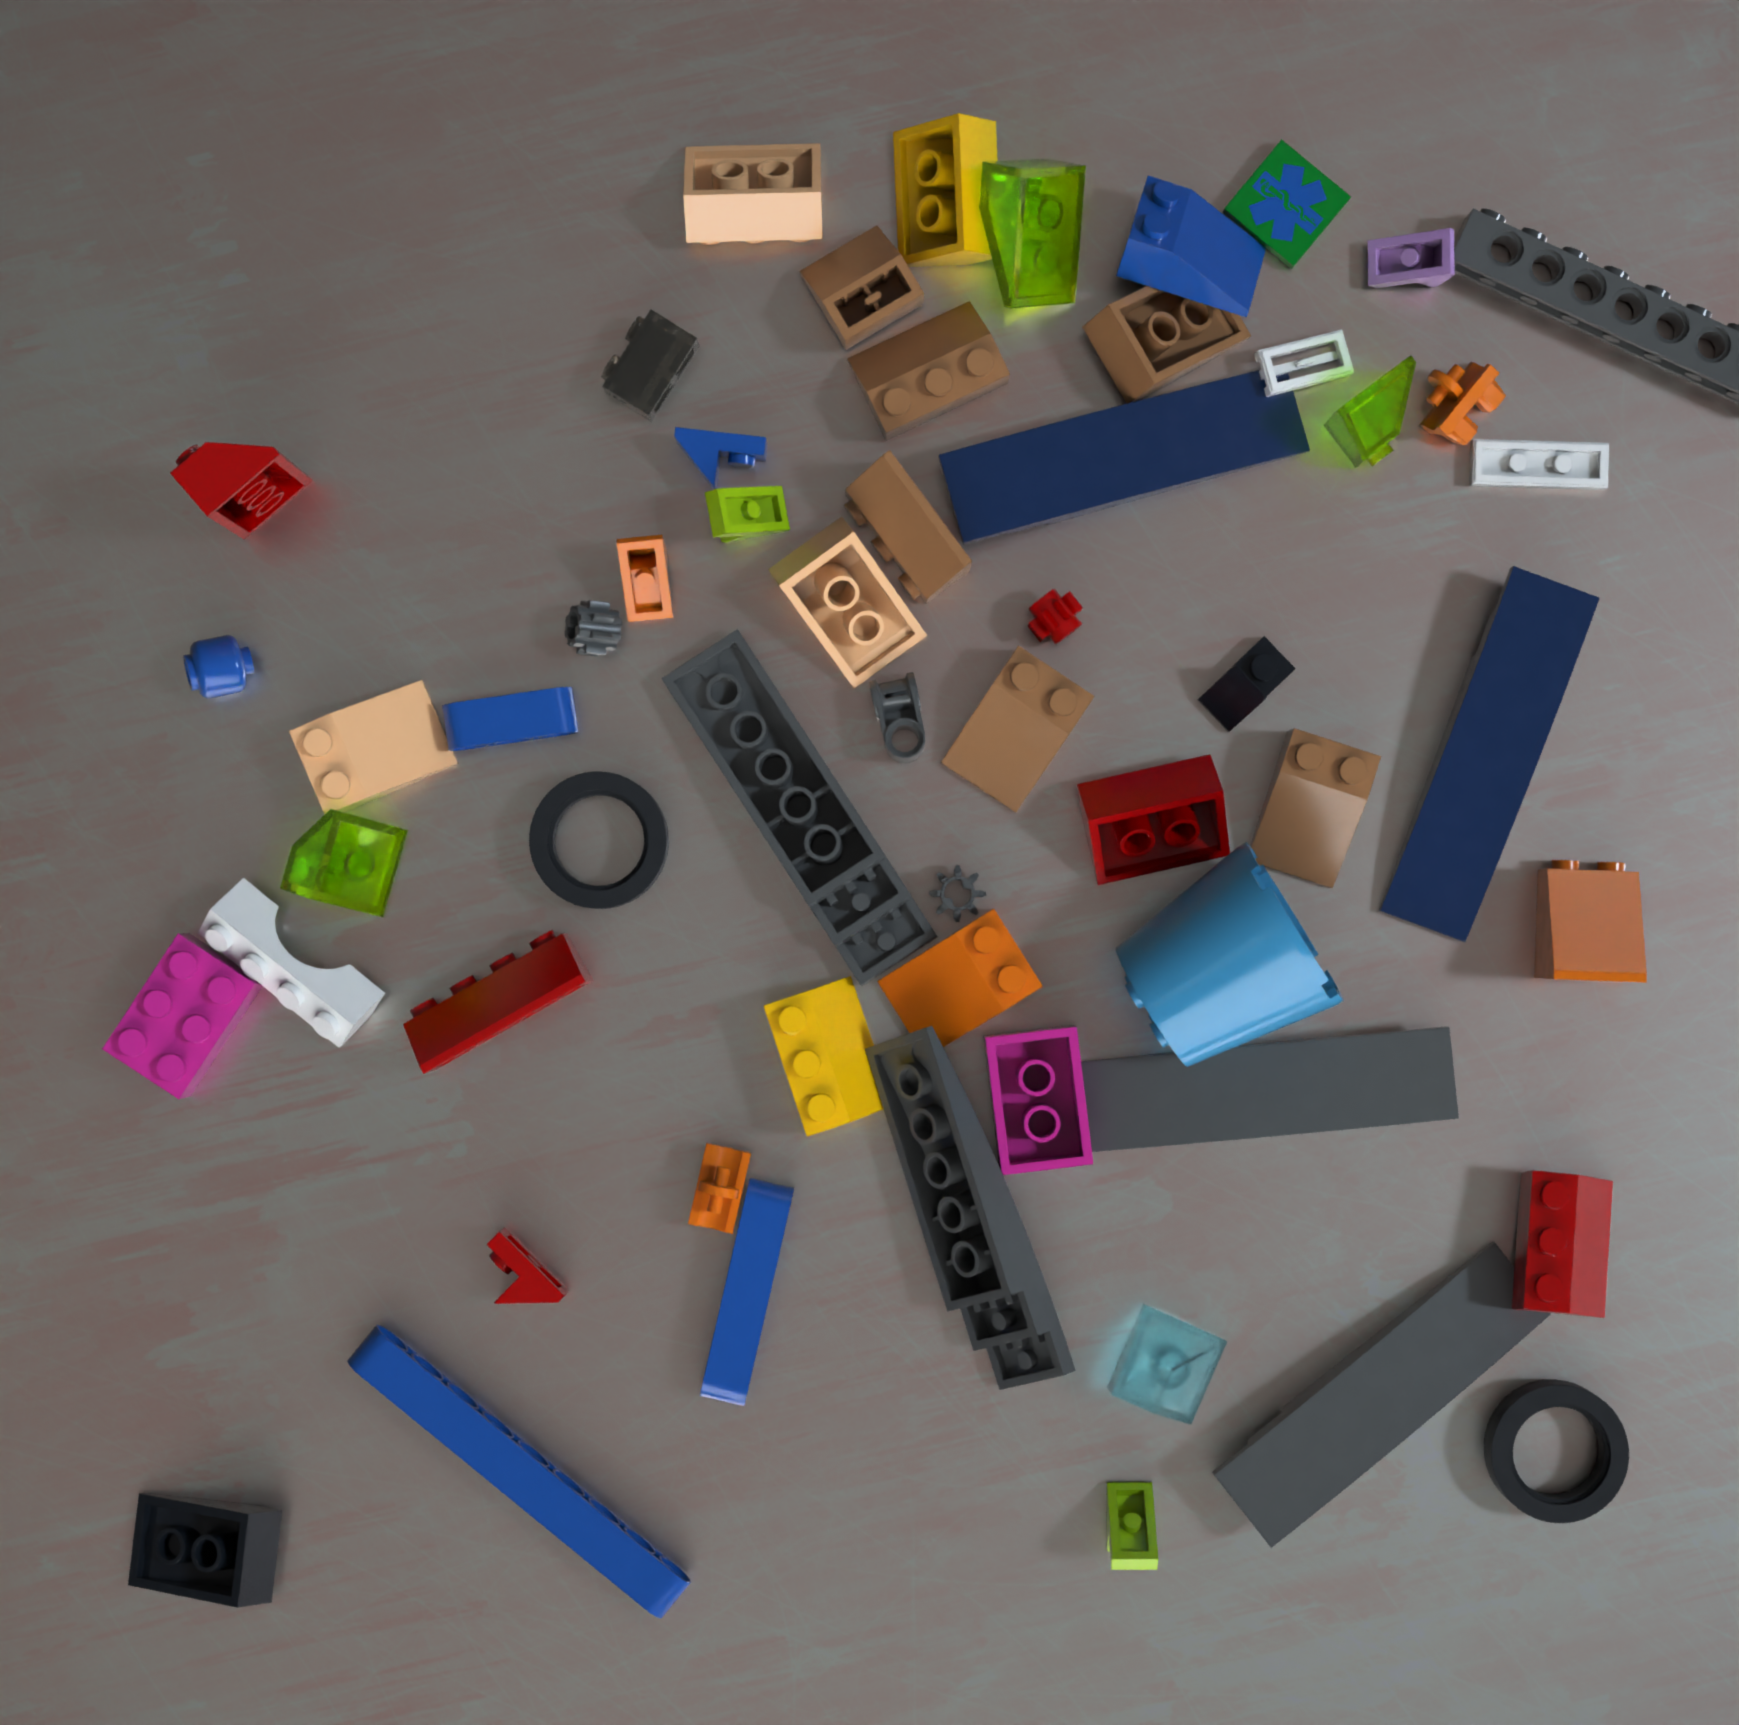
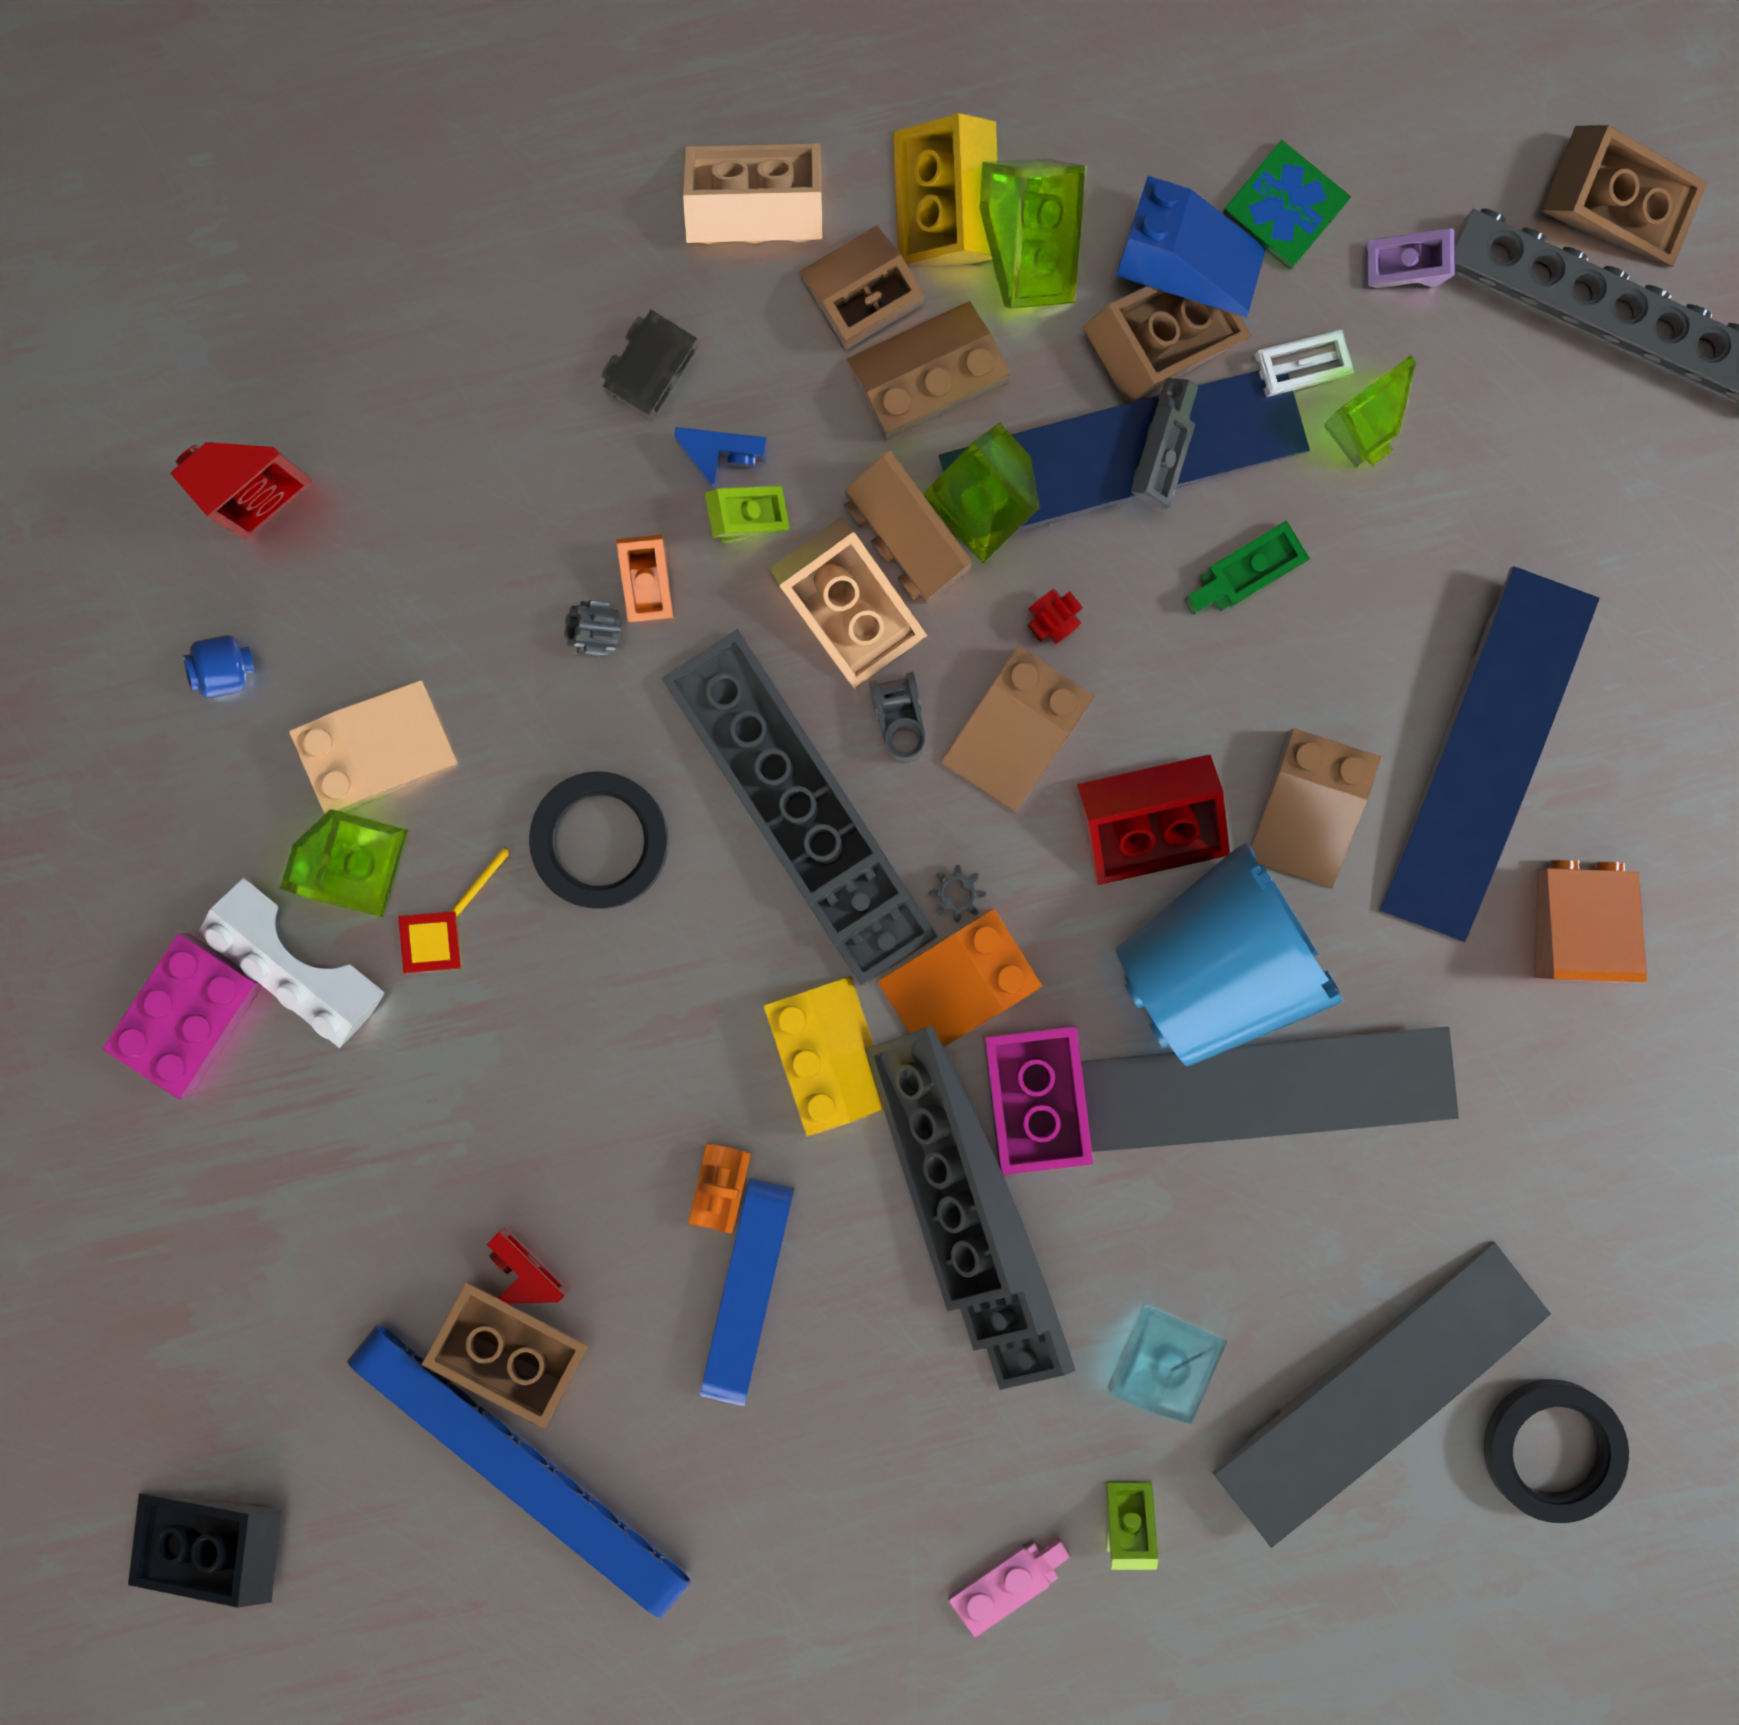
(432, 939): none -> piece
(495, 1002): red slope -> none
(505, 1355): none -> medium nougat slope
(510, 718): blue beam -> none
(986, 492): none -> clear neon green slope
(1008, 1585): none -> bright pink hinge
(1166, 444): none -> dark grey hinge
(1246, 684): black slope -> none
(1249, 569): none -> green hinge
(1456, 395): orange hips -> none
(1539, 464): white tile -> none
(1562, 1244): red slope -> none
(1624, 193): none -> medium nougat slope

